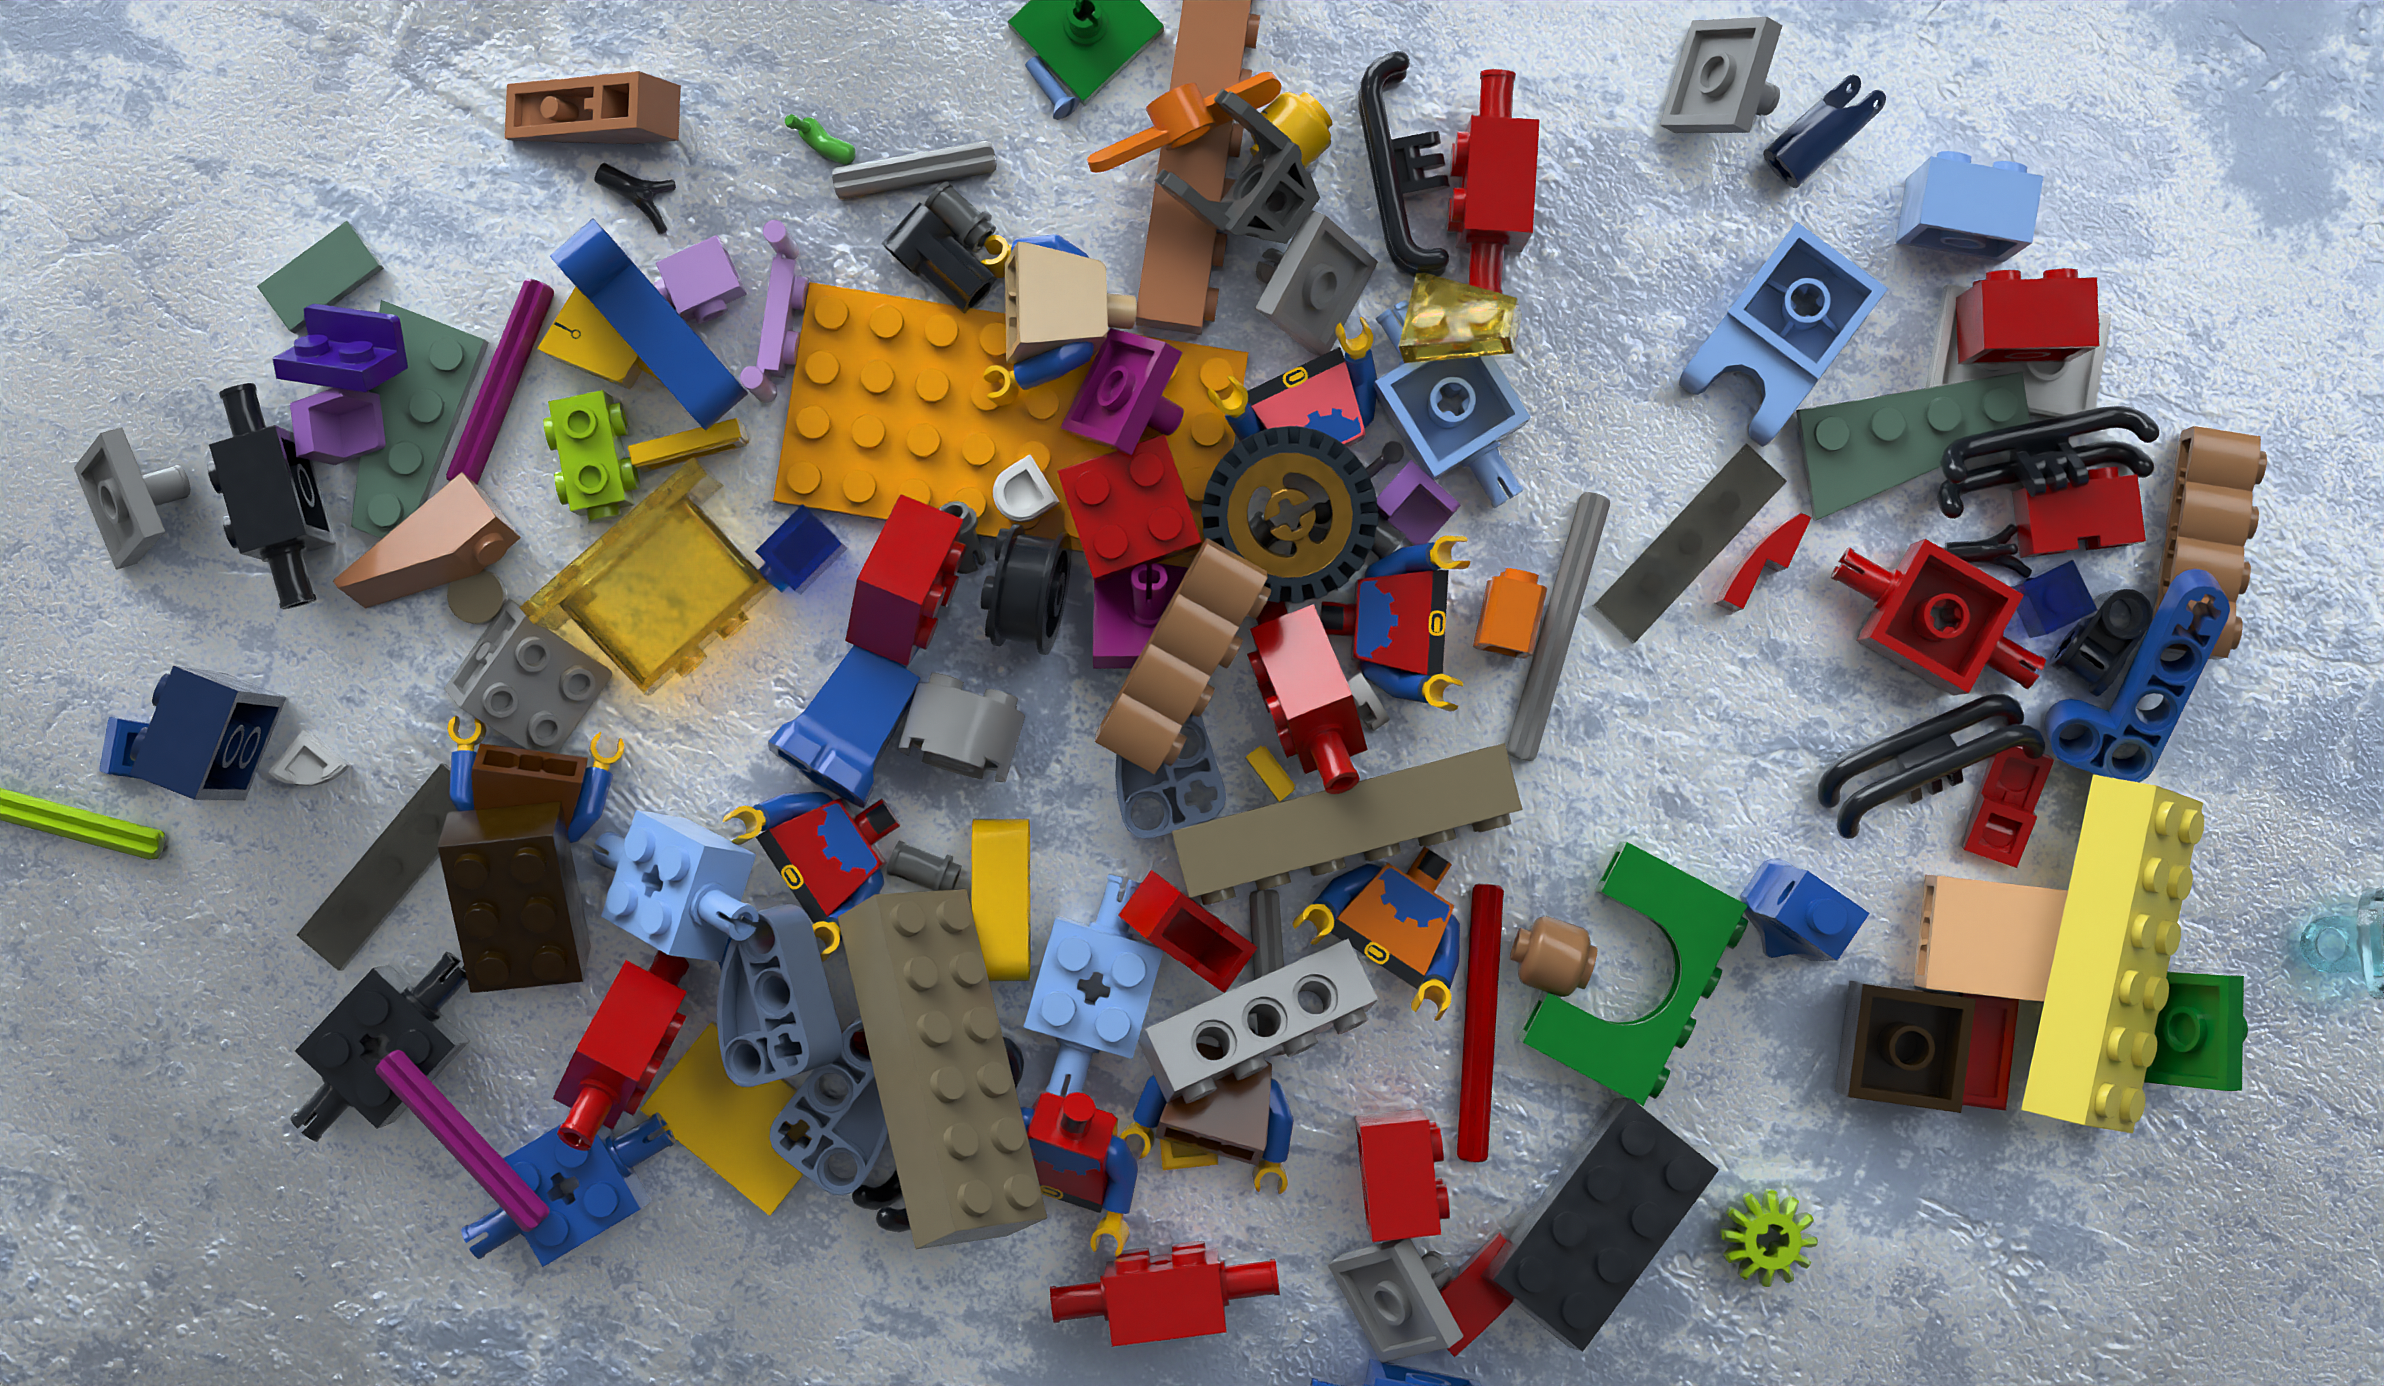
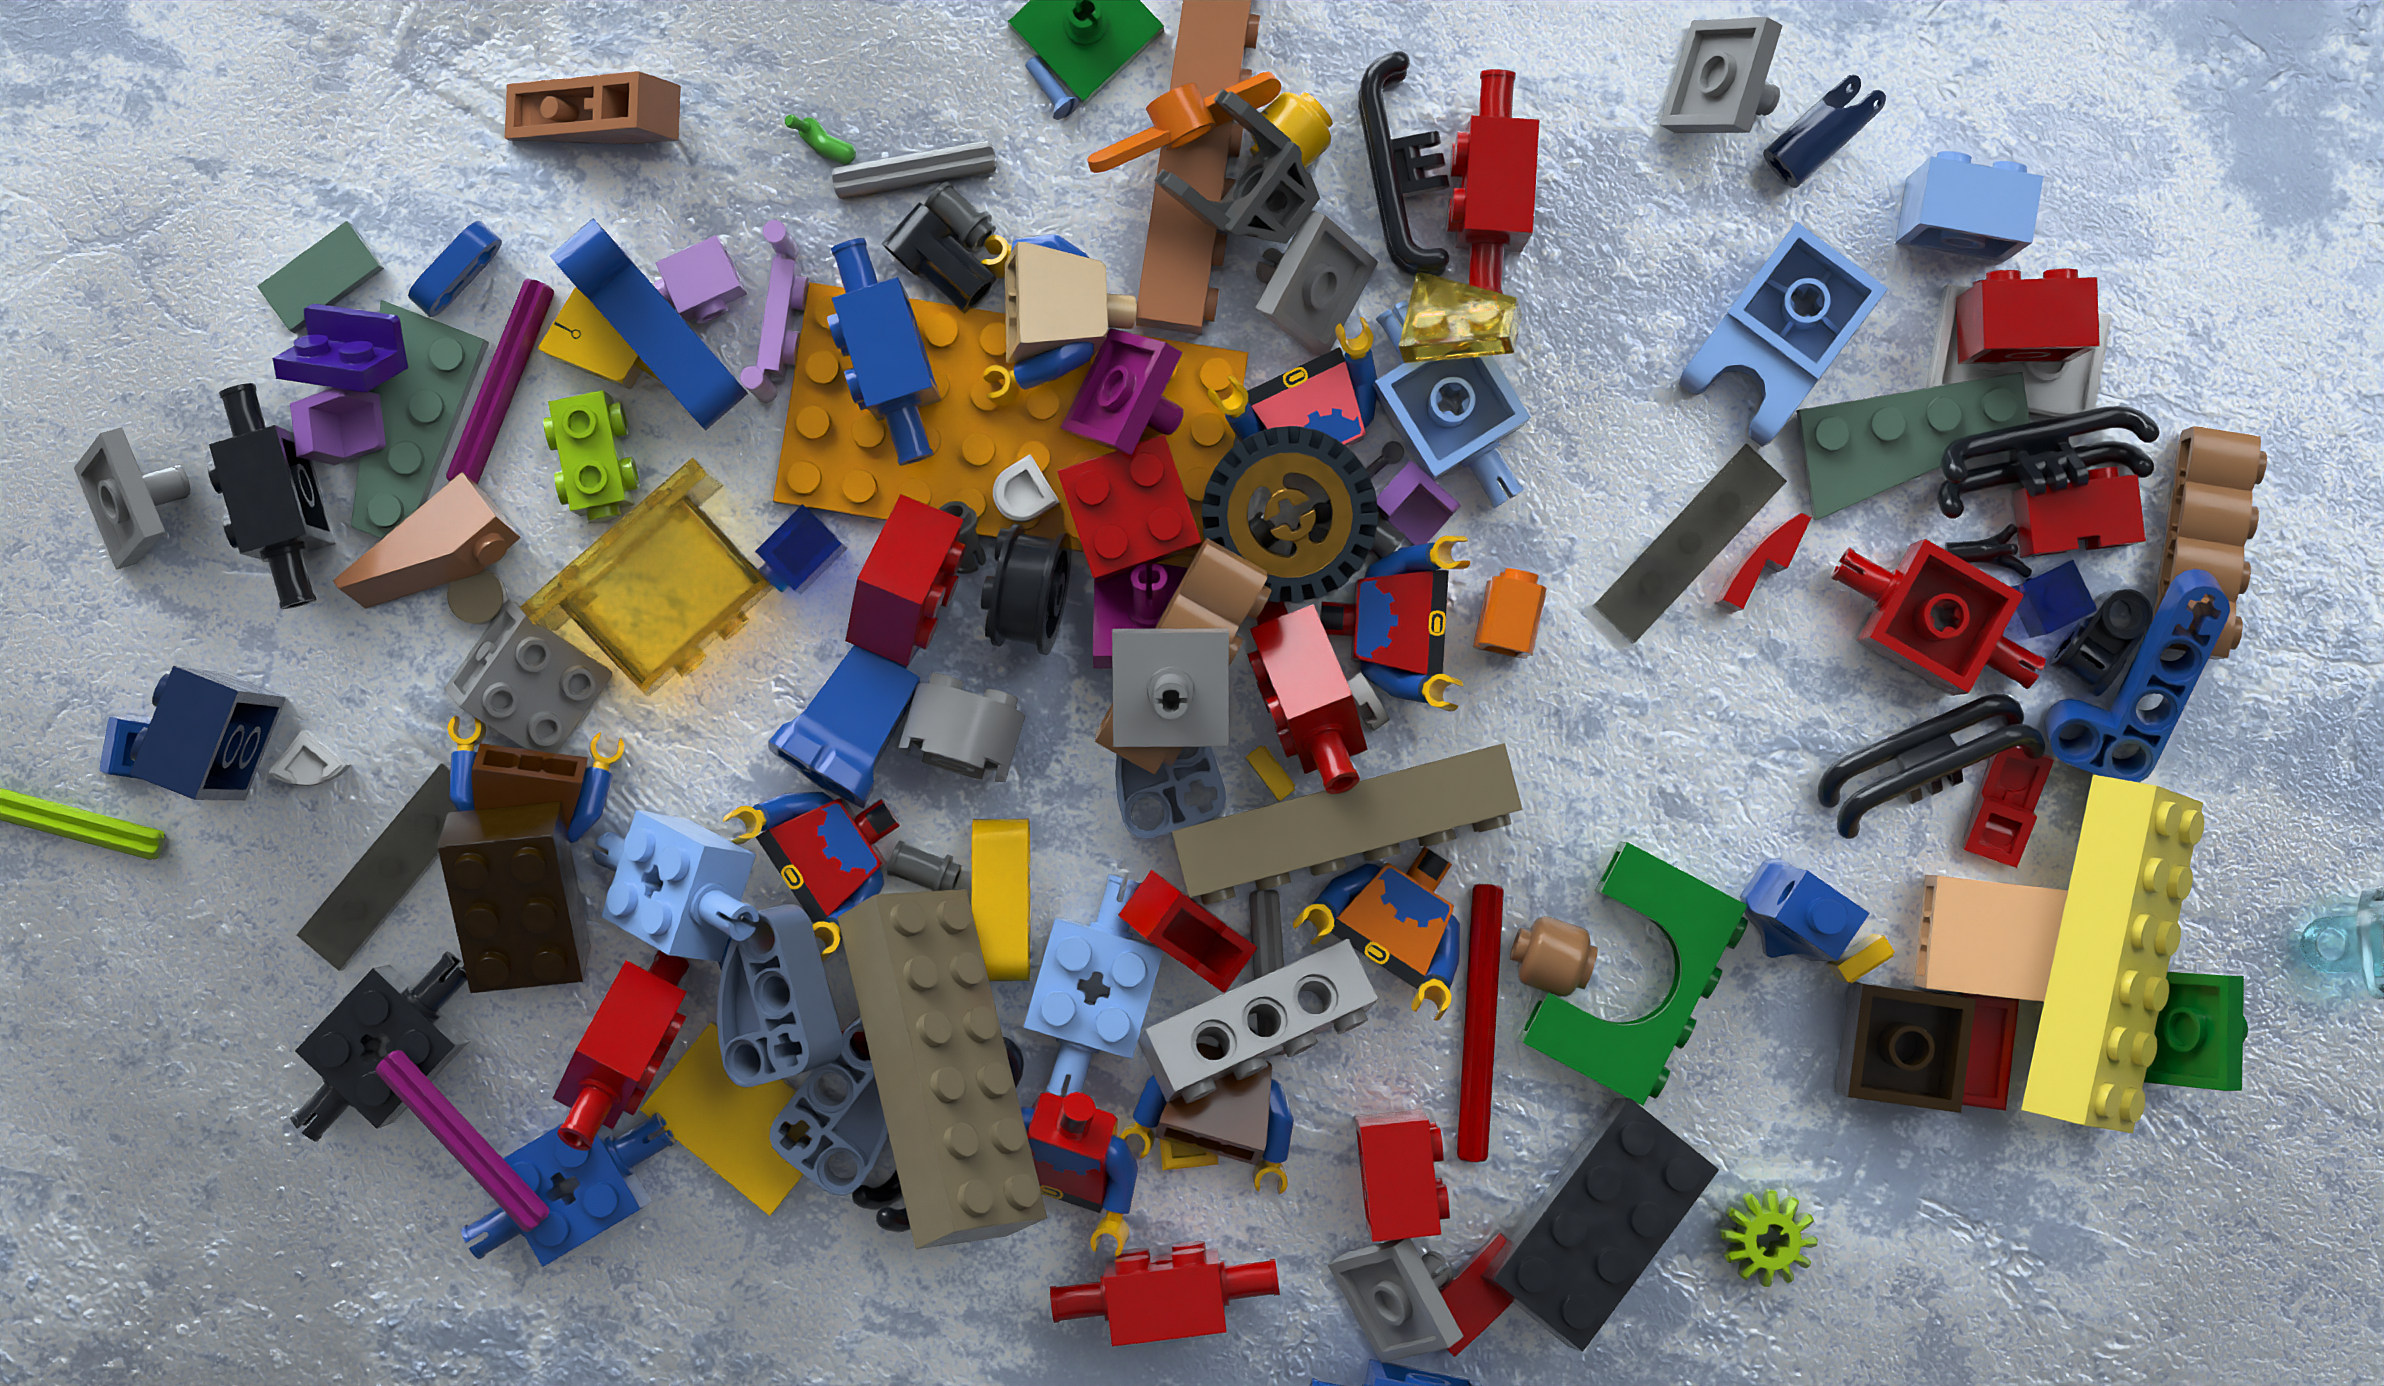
(455, 268): none -> blue beam
(636, 190): black bar -> none
(688, 444): yellow tile -> none
(886, 350): none -> blue brick
(1170, 687): none -> light grey tile
(1558, 626): light grey axle -> none
(1861, 958): none -> yellow tile

